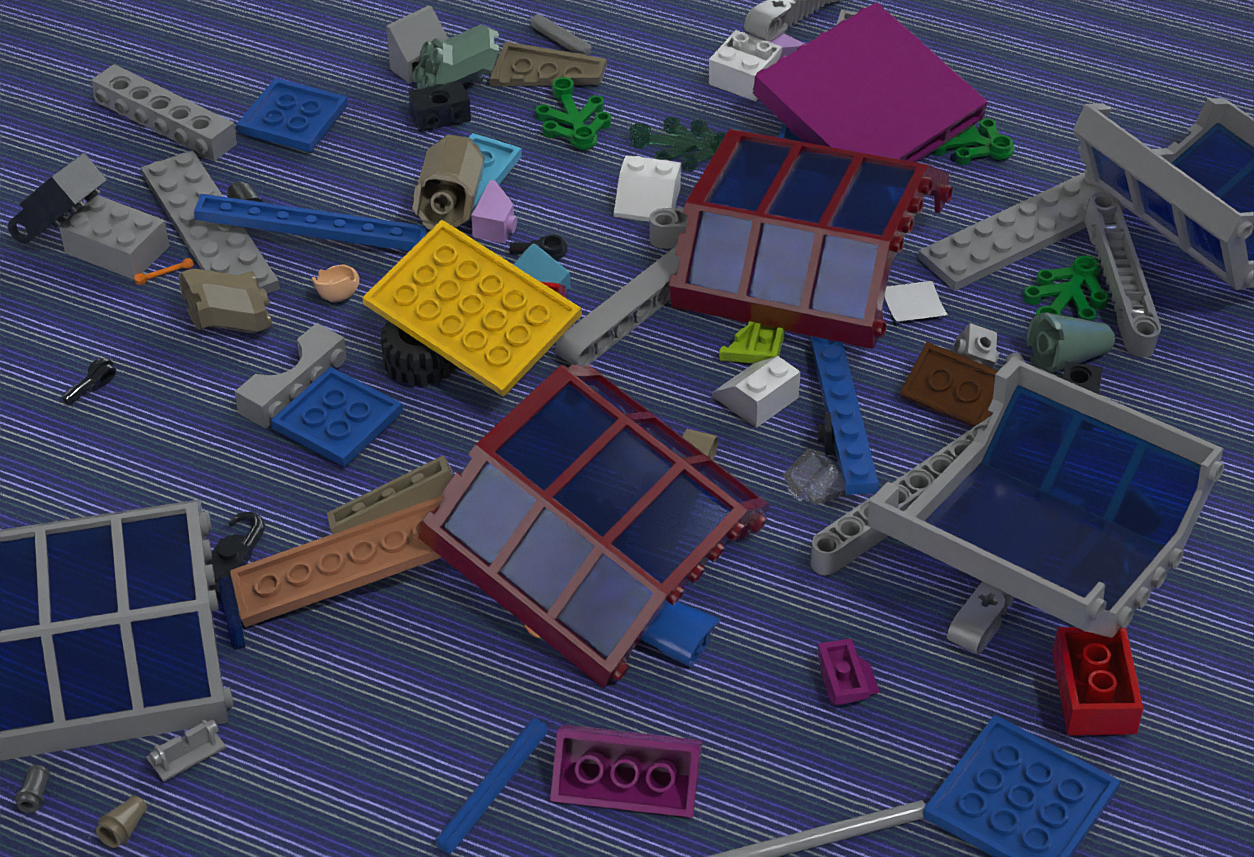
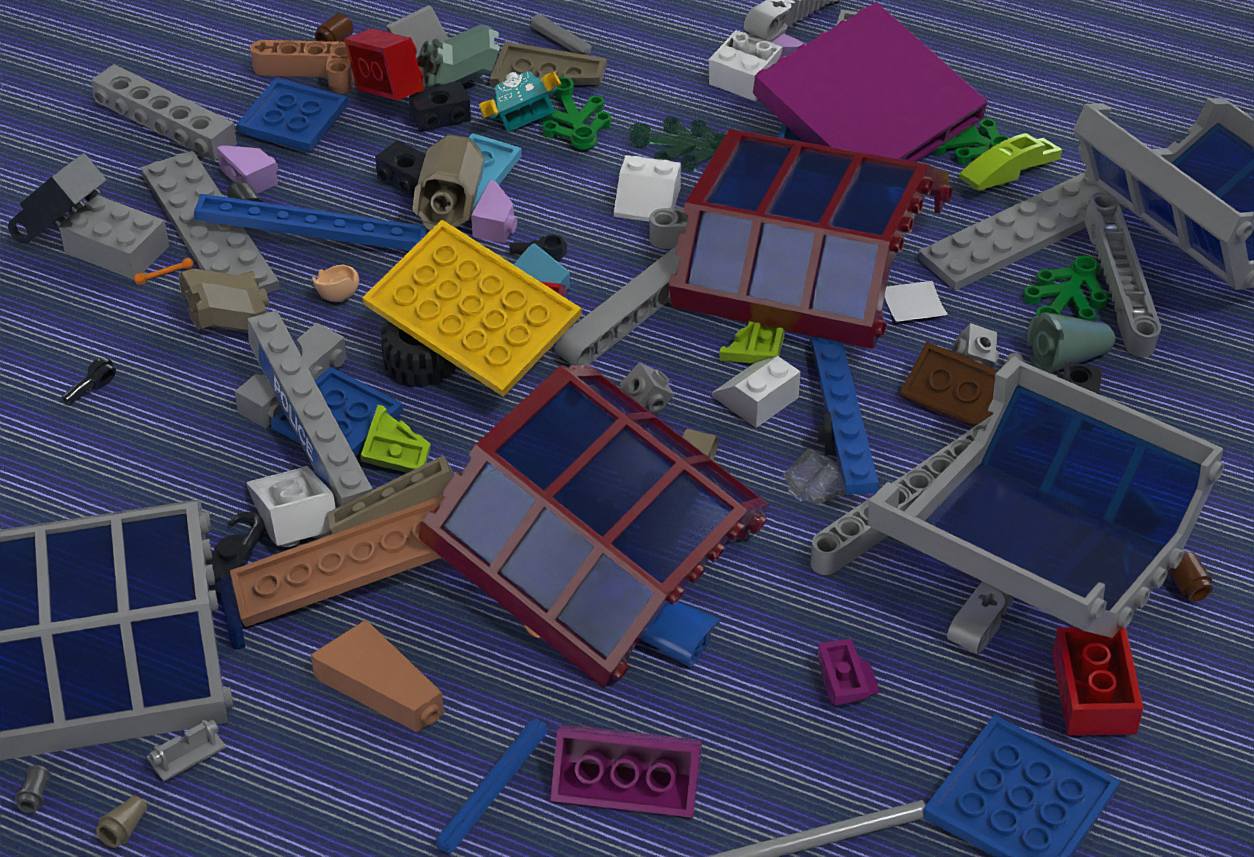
(248, 166): none -> lavender slope
(293, 505): none -> white slope
(304, 60): none -> nougat beam
(306, 408): none -> light grey brick
(334, 29): none -> reddish brown brick
(378, 676): none -> nougat slope
(384, 64): none -> red brick
(394, 444): none -> lime wing
(400, 166): none -> black brick
(521, 99): none -> teal torso
(648, 387): none -> light grey brick
(1006, 159): none -> lime slope
(1192, 578): none -> reddish brown brick

